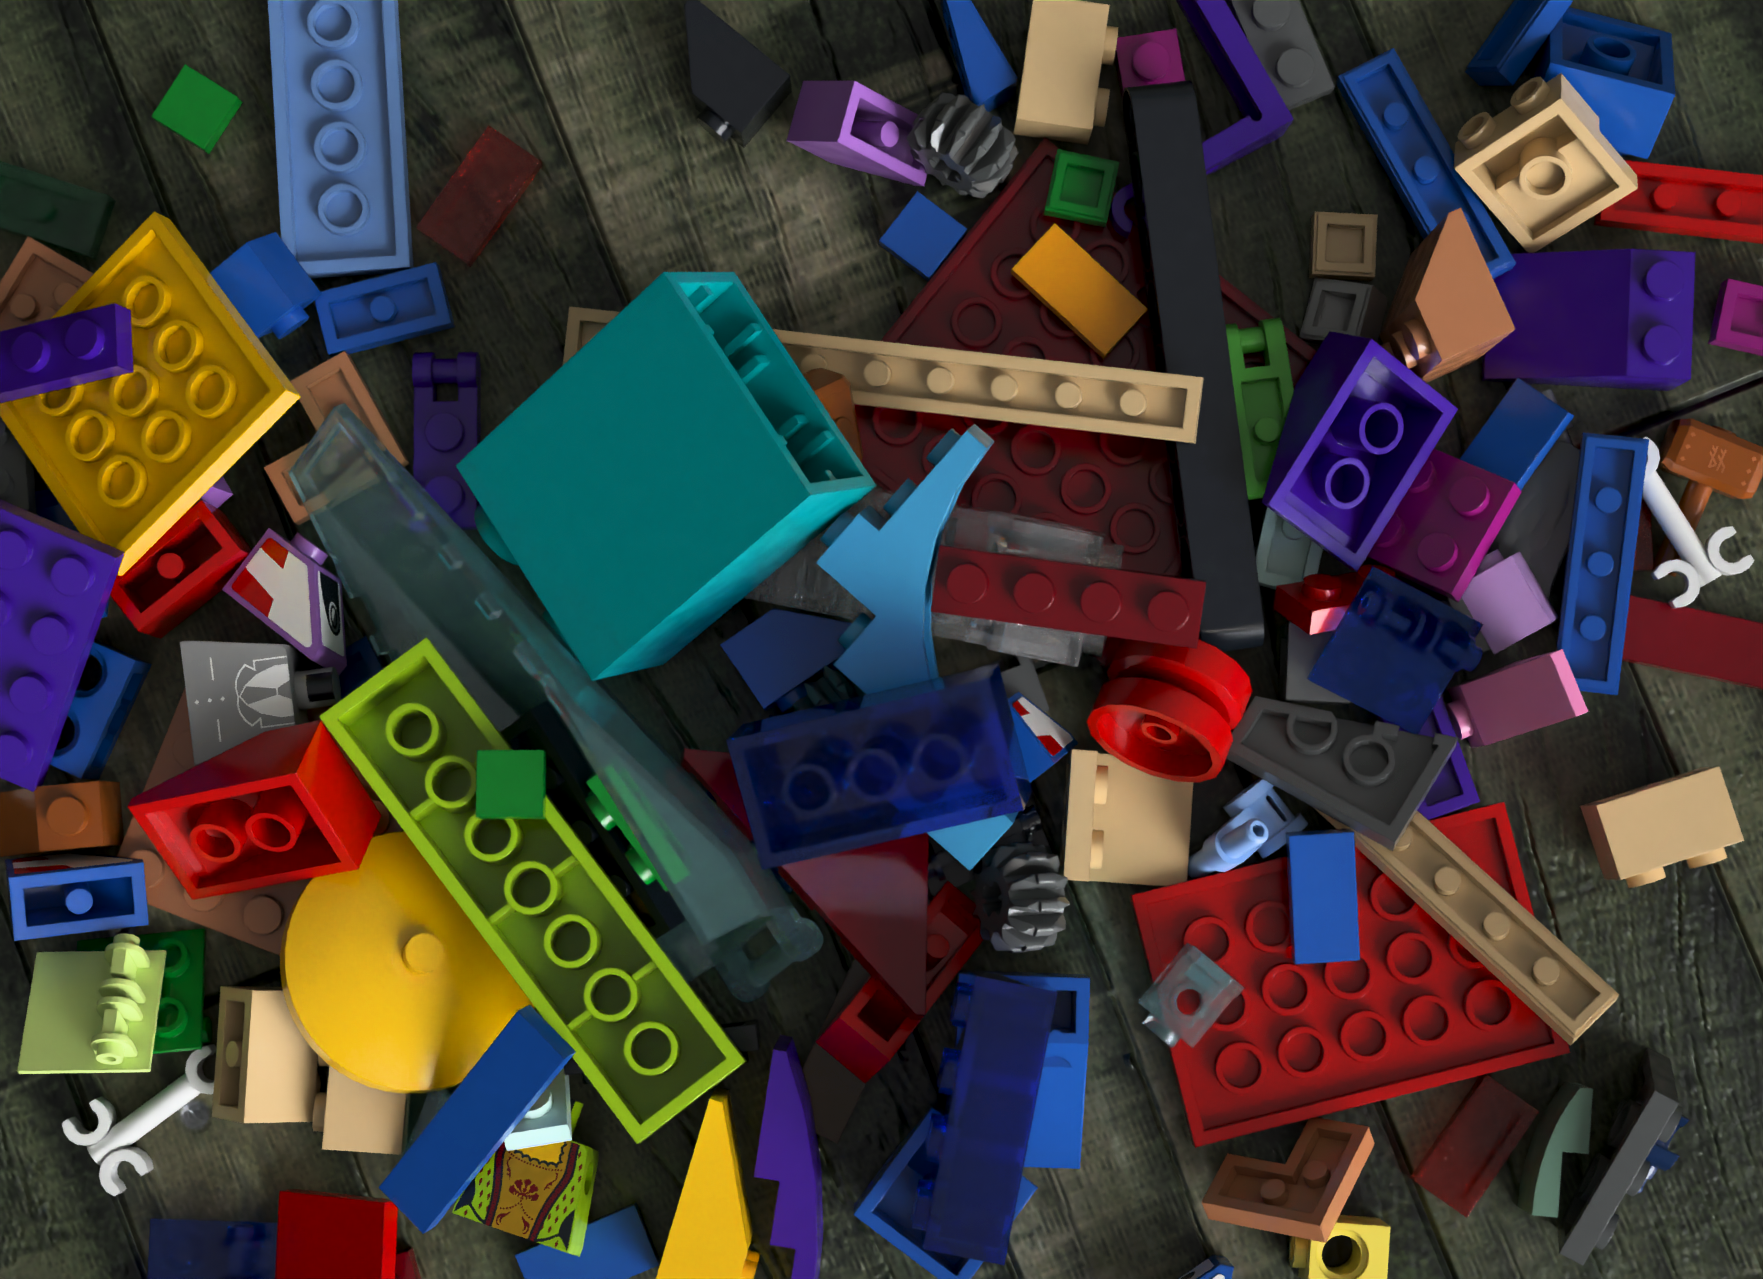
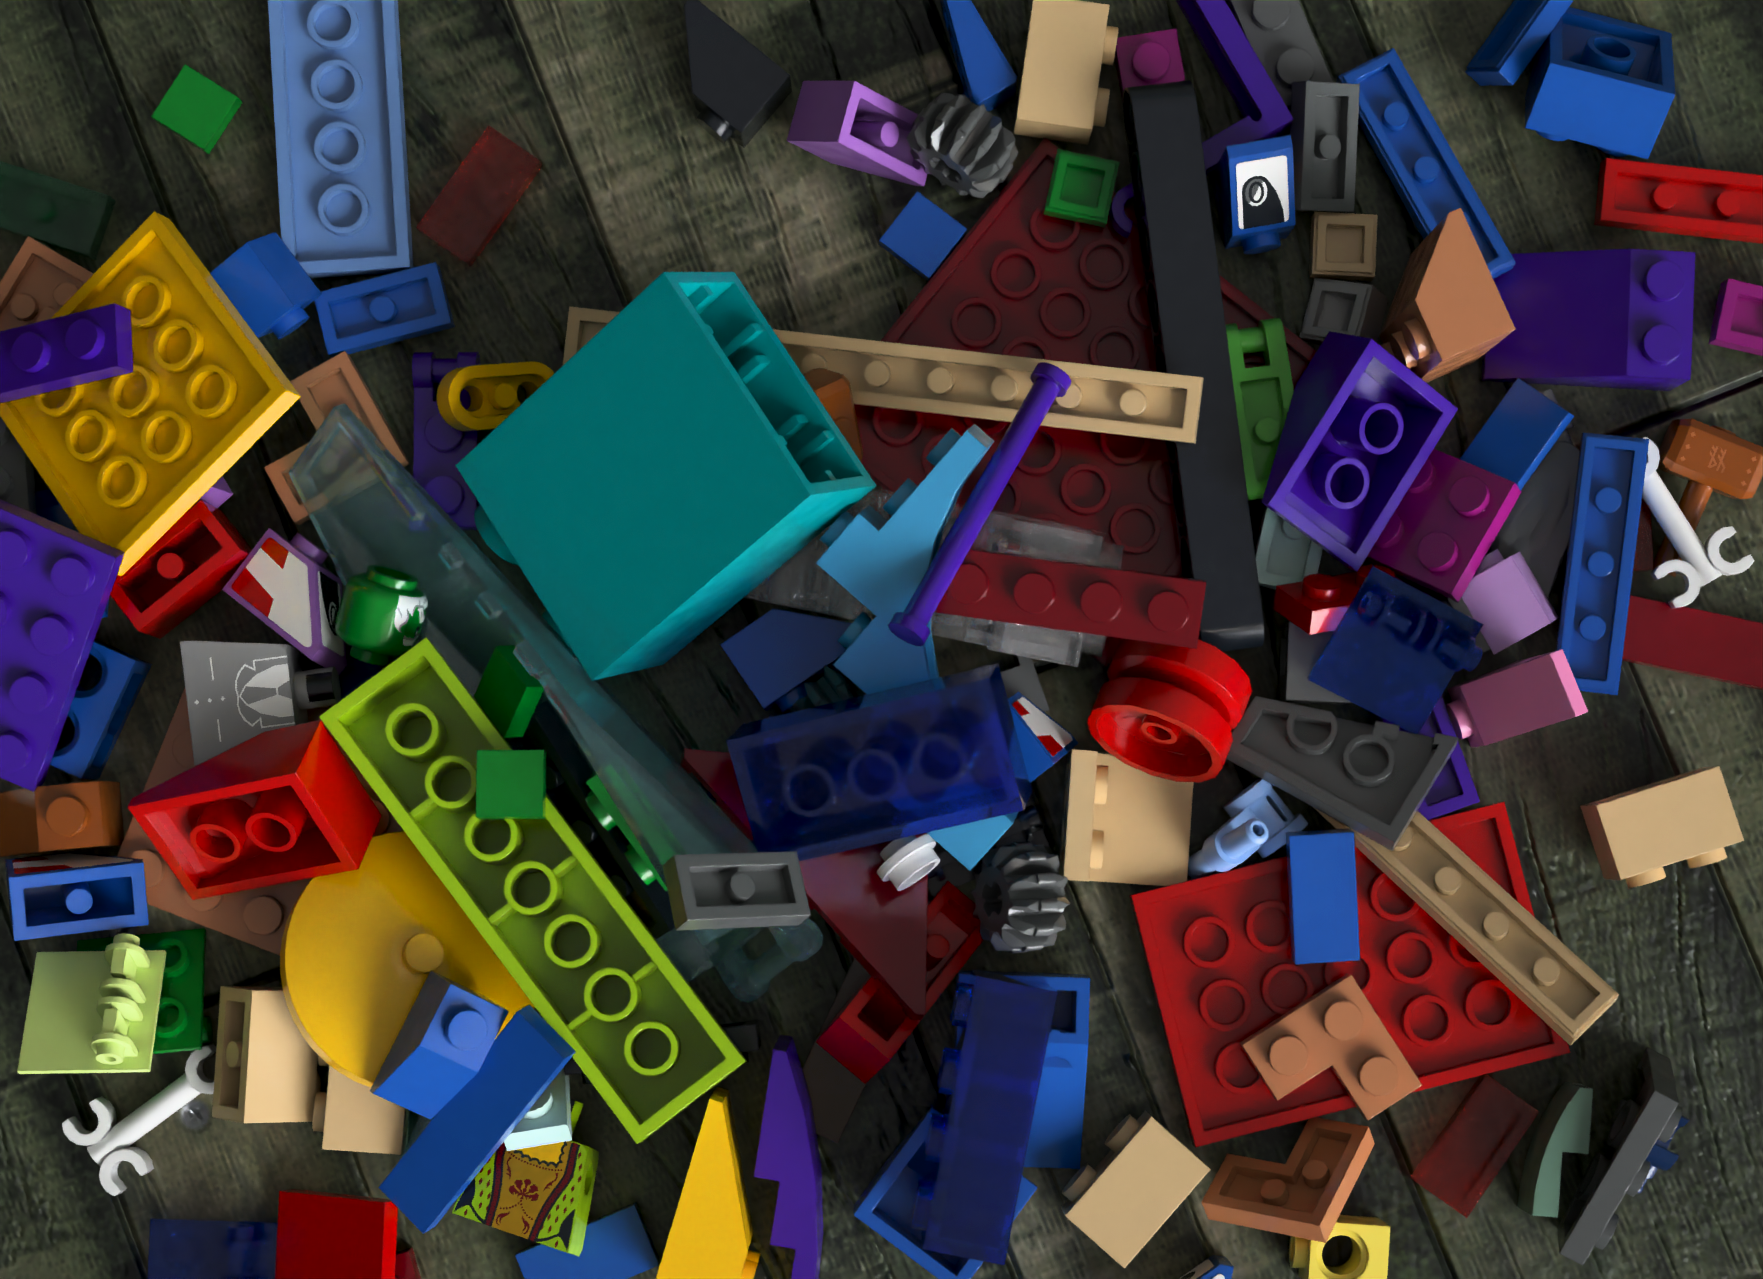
(381, 614): none -> green head
(438, 1046): none -> blue slope
(491, 392): none -> yellow plate
(508, 692): none -> green tile
(736, 890): none -> dark grey plate
(908, 860): none -> white plate
(912, 623): none -> dark purple bar
(1079, 290): light orange tile -> none
(1132, 1187): none -> tan brick
(1188, 971): clear light blue brick -> none
(1256, 194): none -> slope
(1324, 145): none -> dark grey plate
(1337, 1032): none -> nougat plate
(1542, 162): tan plate -> none

